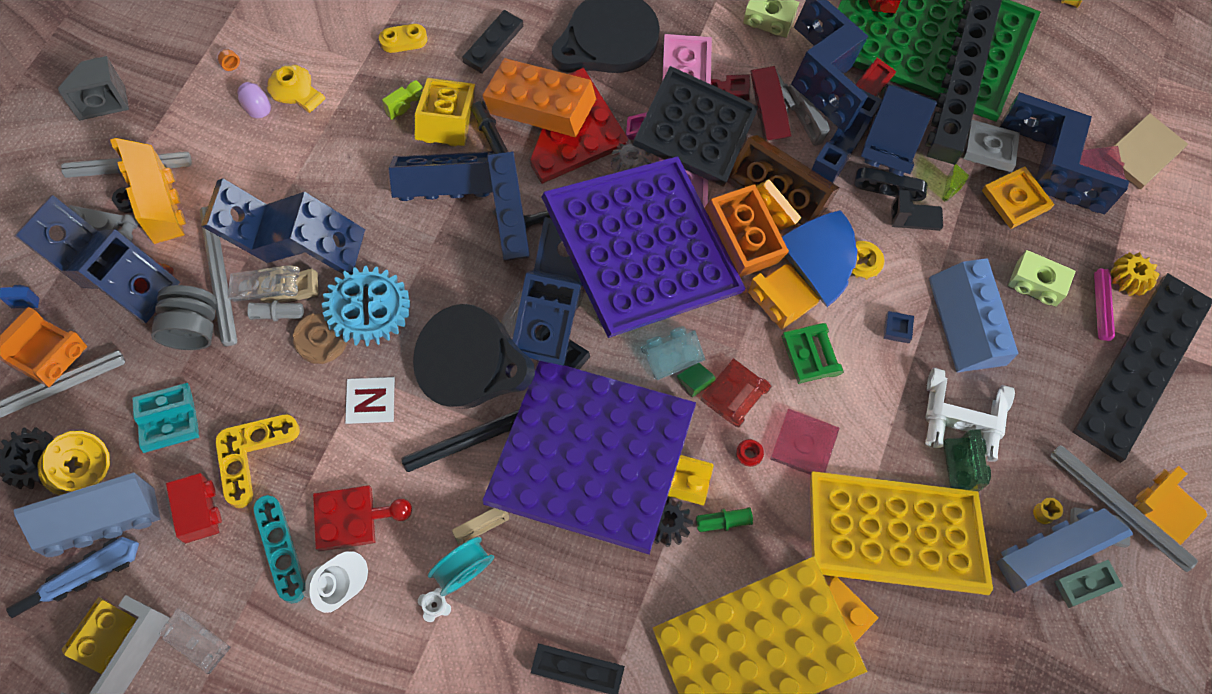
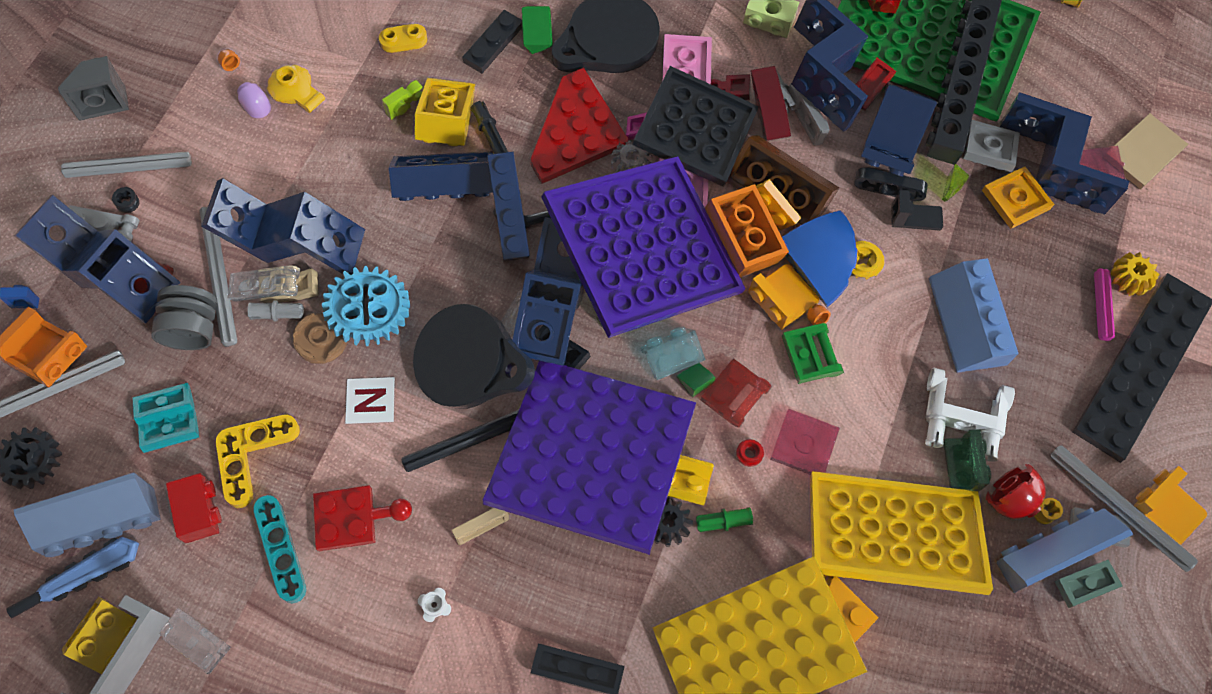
(88, 454): yellow wheel -> none
(150, 190): light orange wedge -> none
(336, 581): white piece -> none
(460, 566): teal wheel -> none
(537, 28): none -> green slope
(539, 97): orange brick -> none
(818, 315): none -> orange hinge
(842, 145): dark blue arch -> none
(898, 327): dark blue plate -> none
(1018, 493): none -> red cylinder
(1055, 278): yellowish green brick -> none

